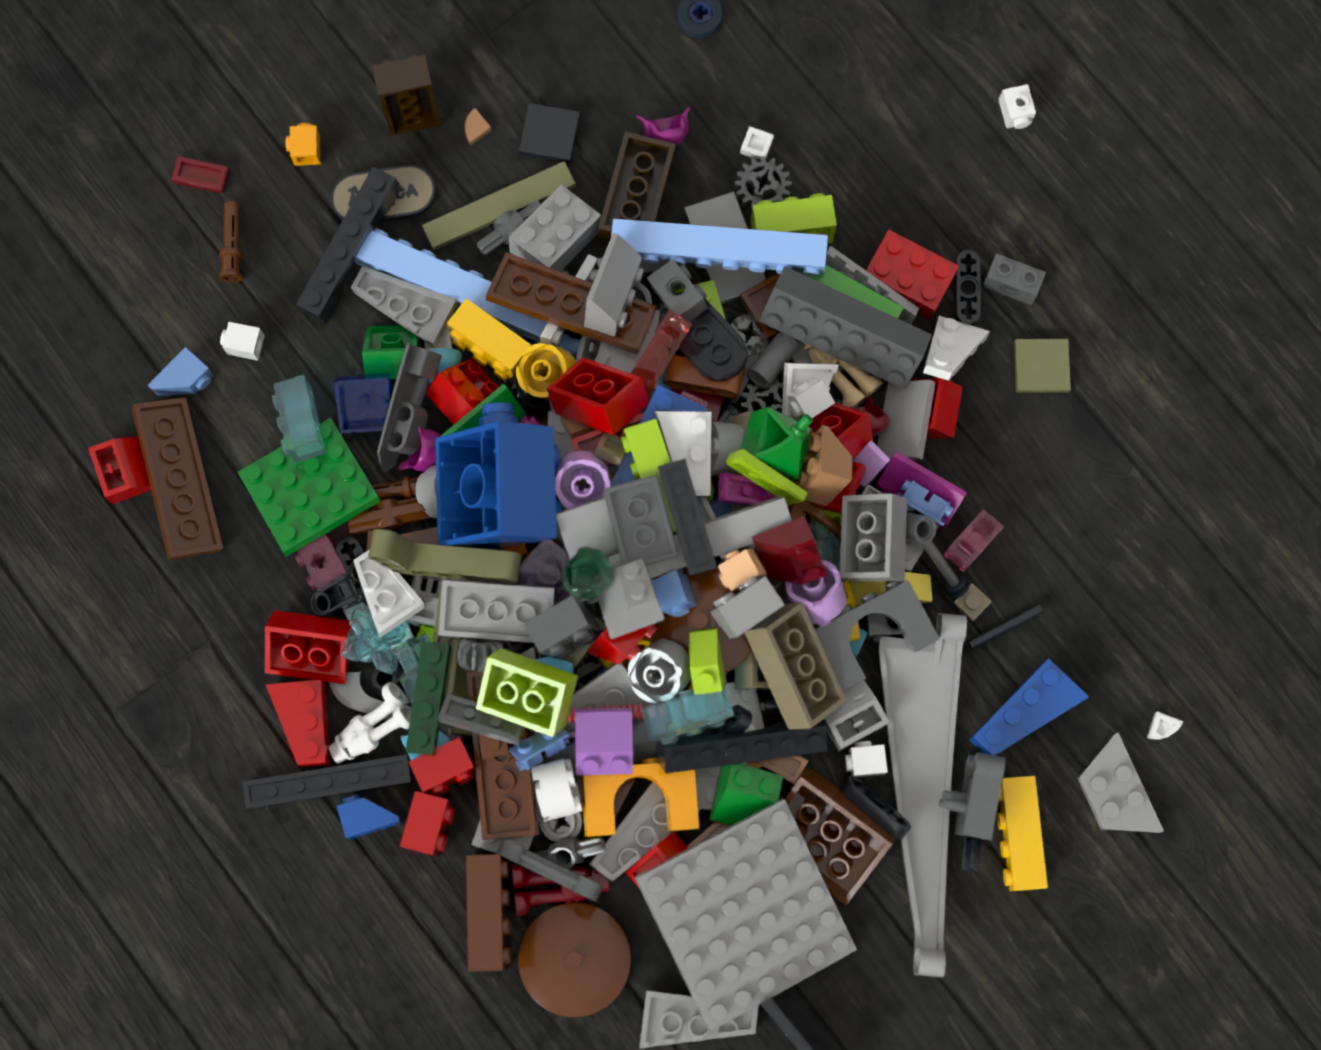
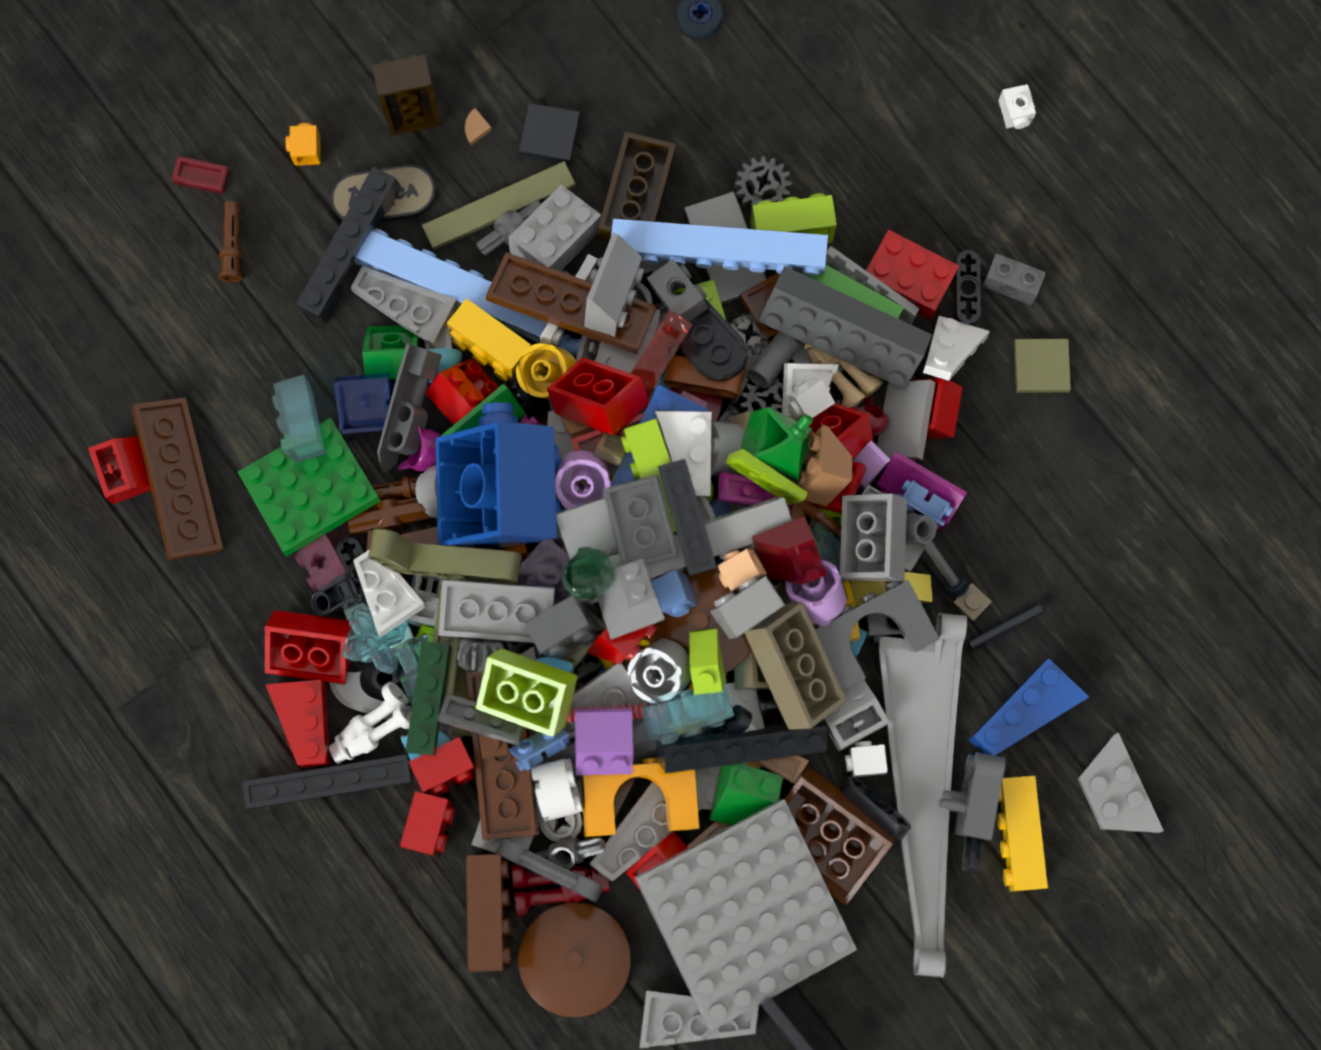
(182, 376): medium blue slope -> none
(242, 340): white brick -> none
(364, 817): blue slope -> none
(667, 129): magenta hair -> none
(756, 143): white plate -> none
(973, 540): clear pink brick -> none
(1163, 726): white tile -> none

